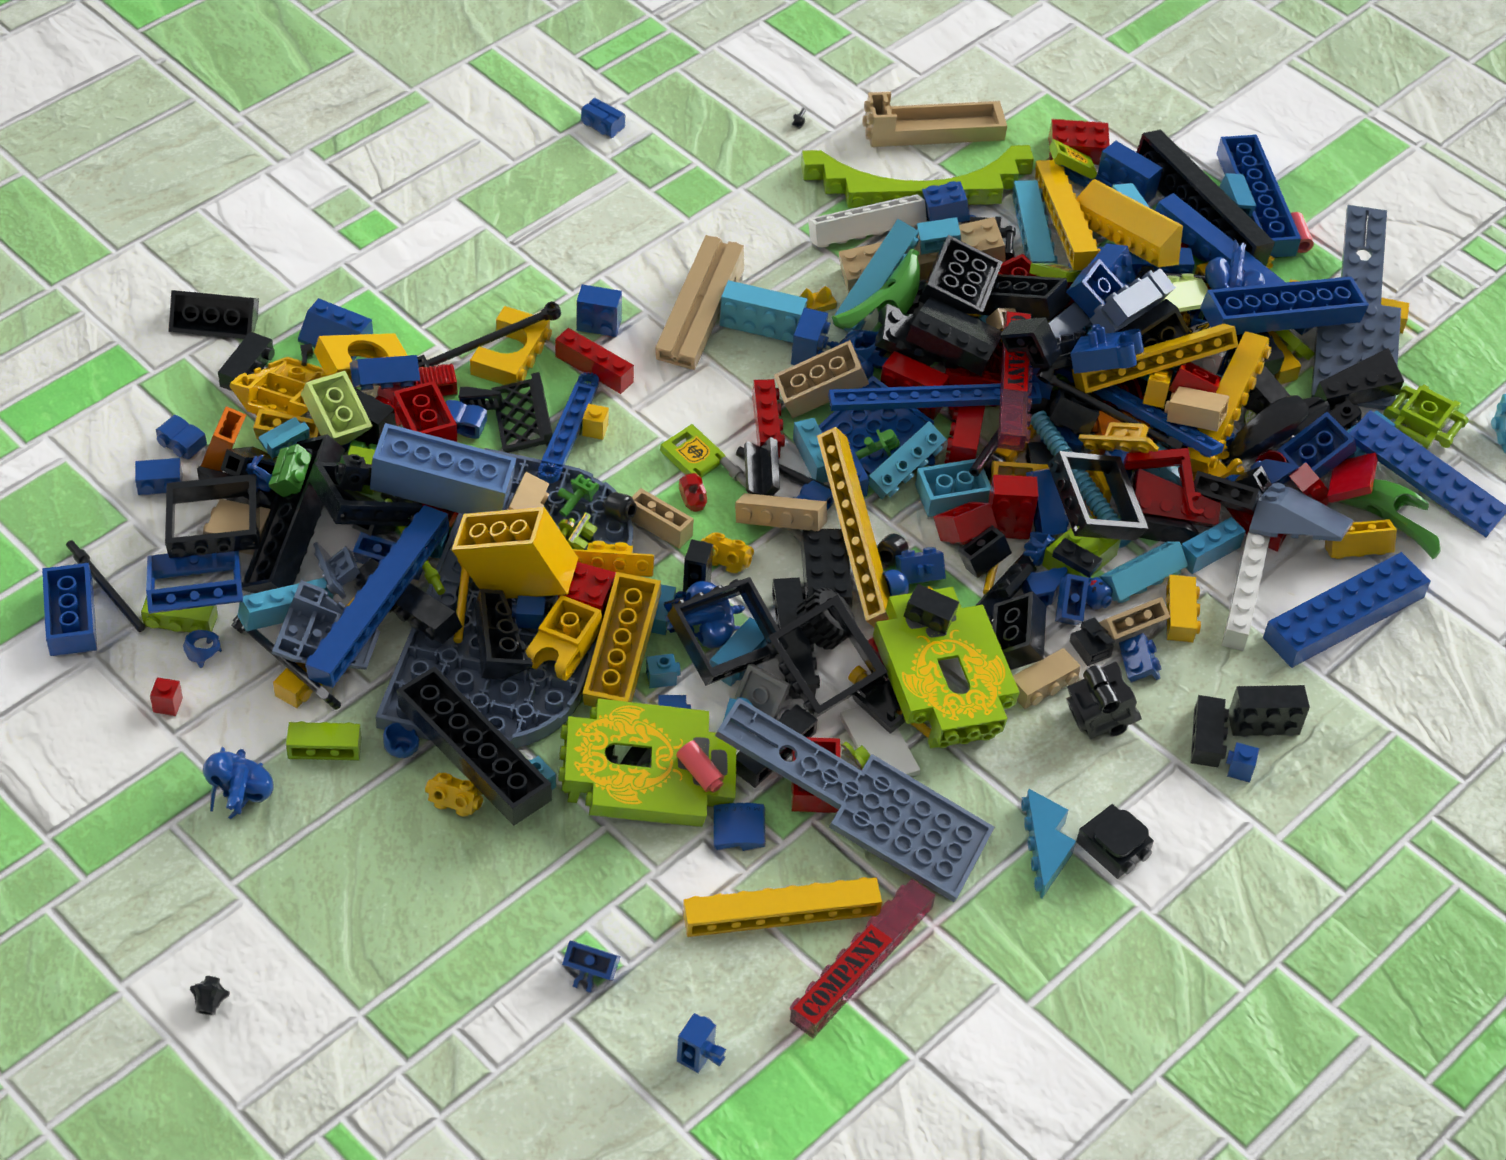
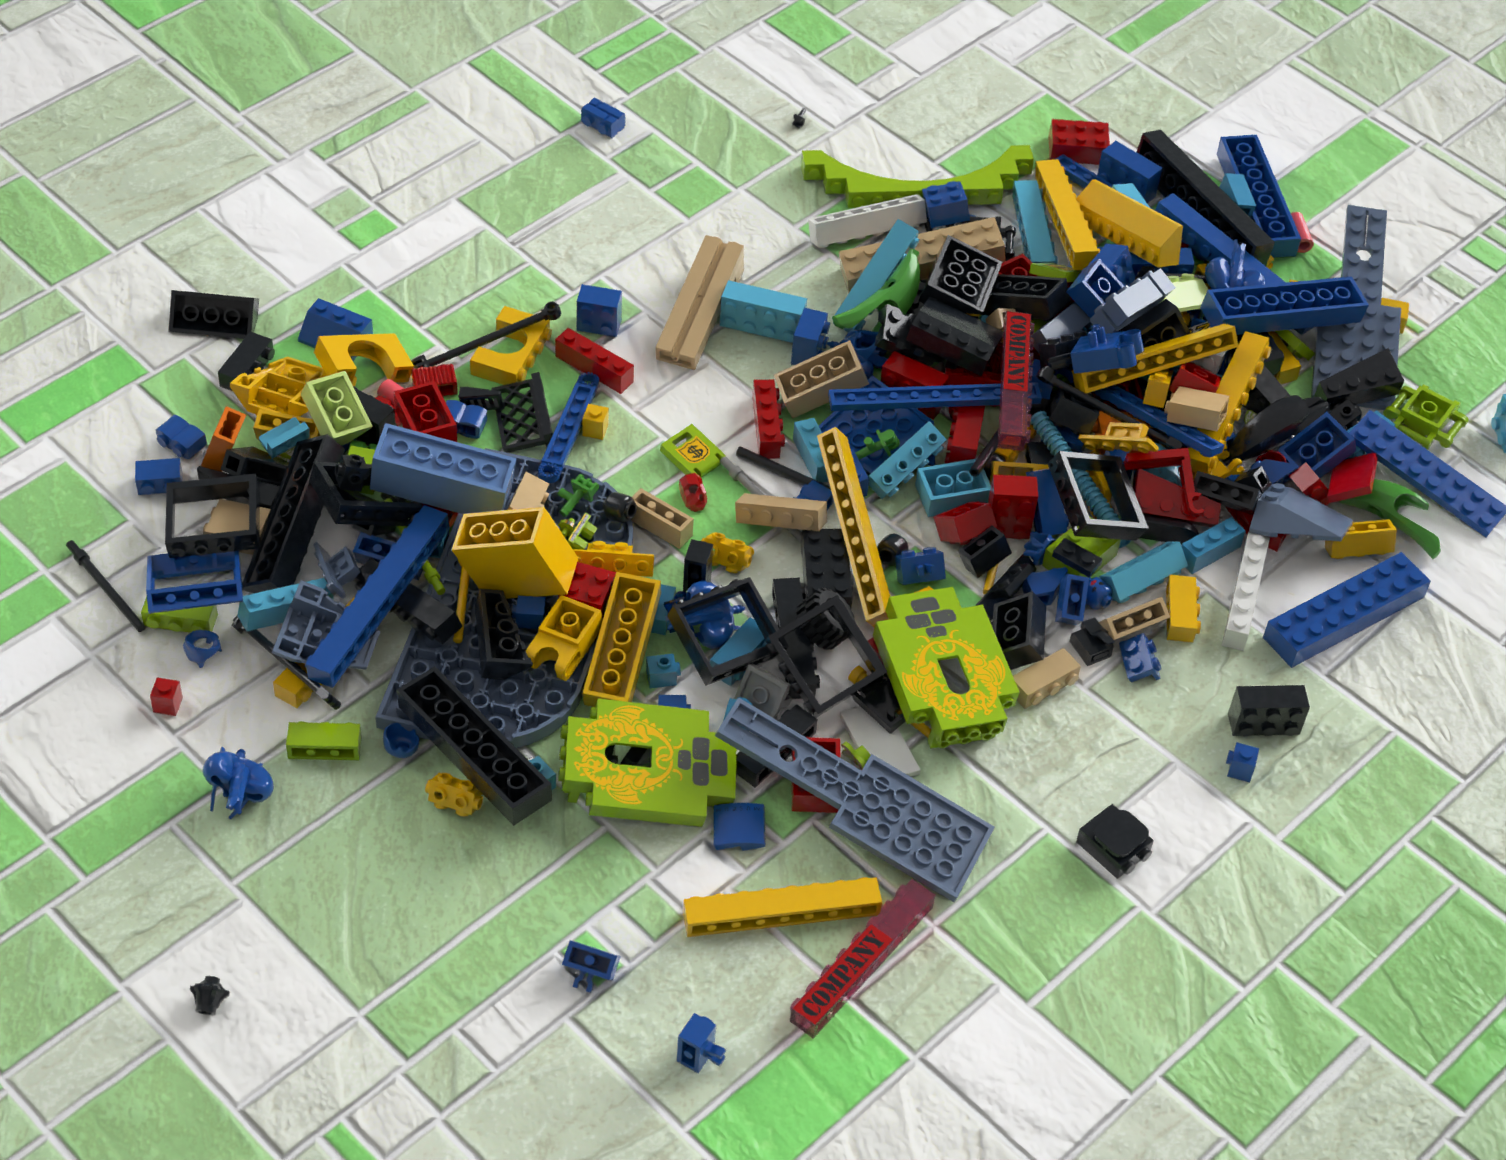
(69, 609): blue brick -> none
(263, 478): blue piece -> none
(290, 470): bright green brick -> none
(306, 350): black hand -> none
(385, 372): blue brick -> none
(700, 767): coral brick -> none
(762, 468): black panel -> none
(821, 300): yellow tile -> none
(896, 582): blue hair -> none
(931, 122): tan brick -> none
(931, 609): black brick -> none
(933, 234): medium azure brick -> none
(1034, 338): black brick -> none
(1049, 846): dark azure slope -> none
(1072, 159): lime container -> none
(1102, 702): black piece -> none
(1209, 731): black brick -> none

